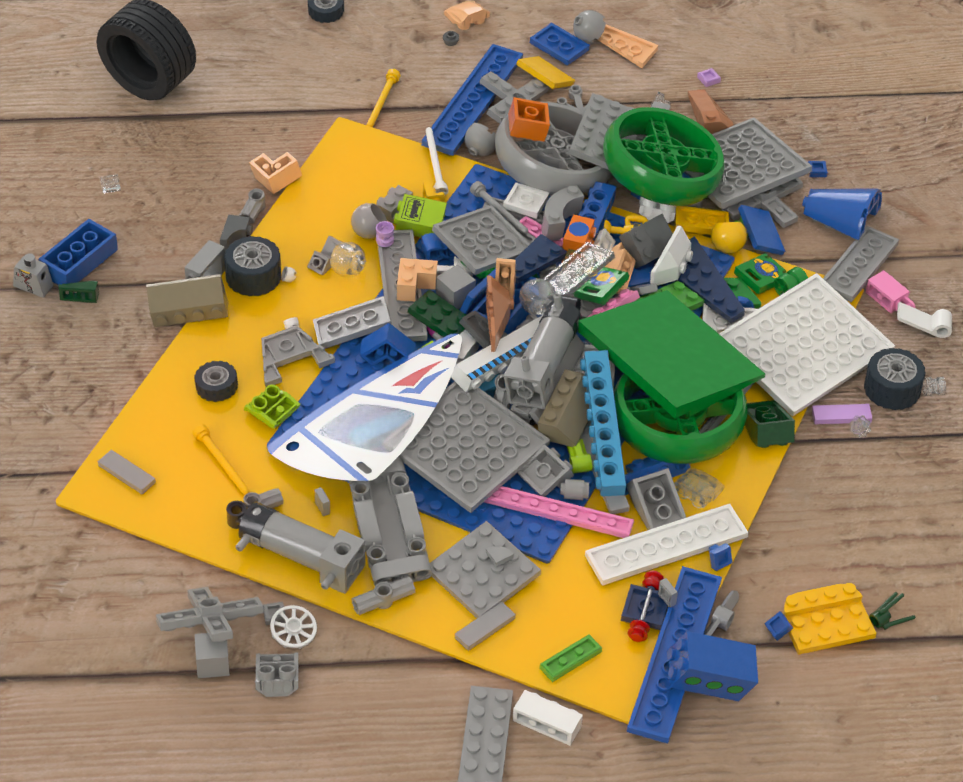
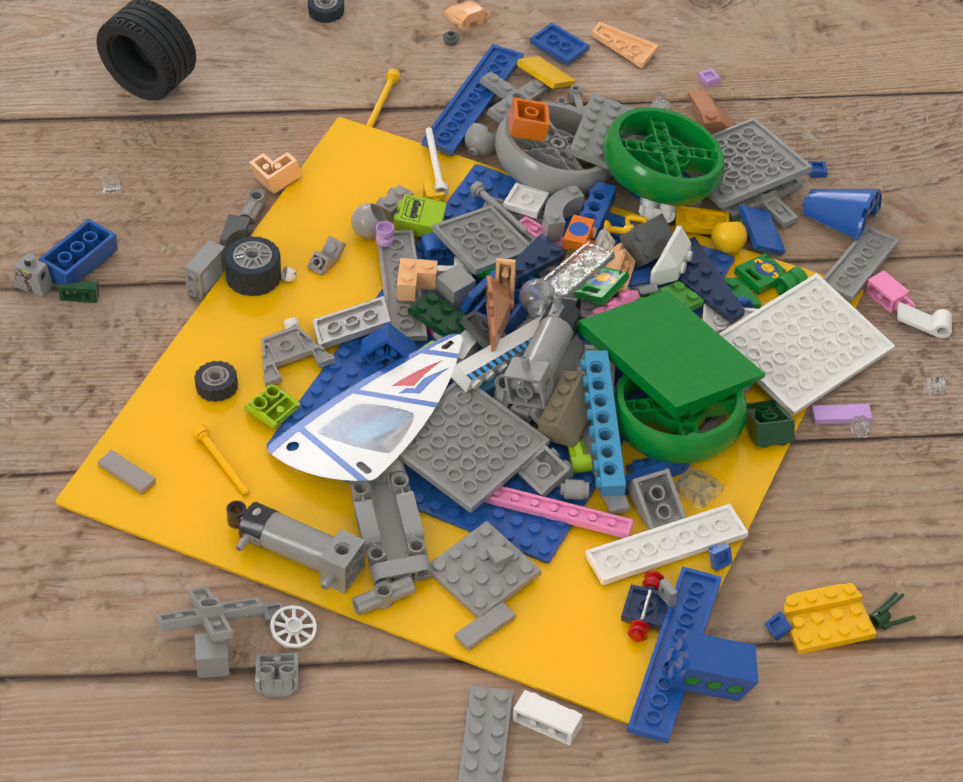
(187, 300): dark tan slope -> none
(269, 498): light grey piece -> none
(322, 501): light grey tile -> none
(348, 259): clear helmet -> none
(570, 658): bright green tile -> none
(589, 26): light grey cylinder -> none
(723, 614): light grey piece -> none
(894, 378): black wheel -> none

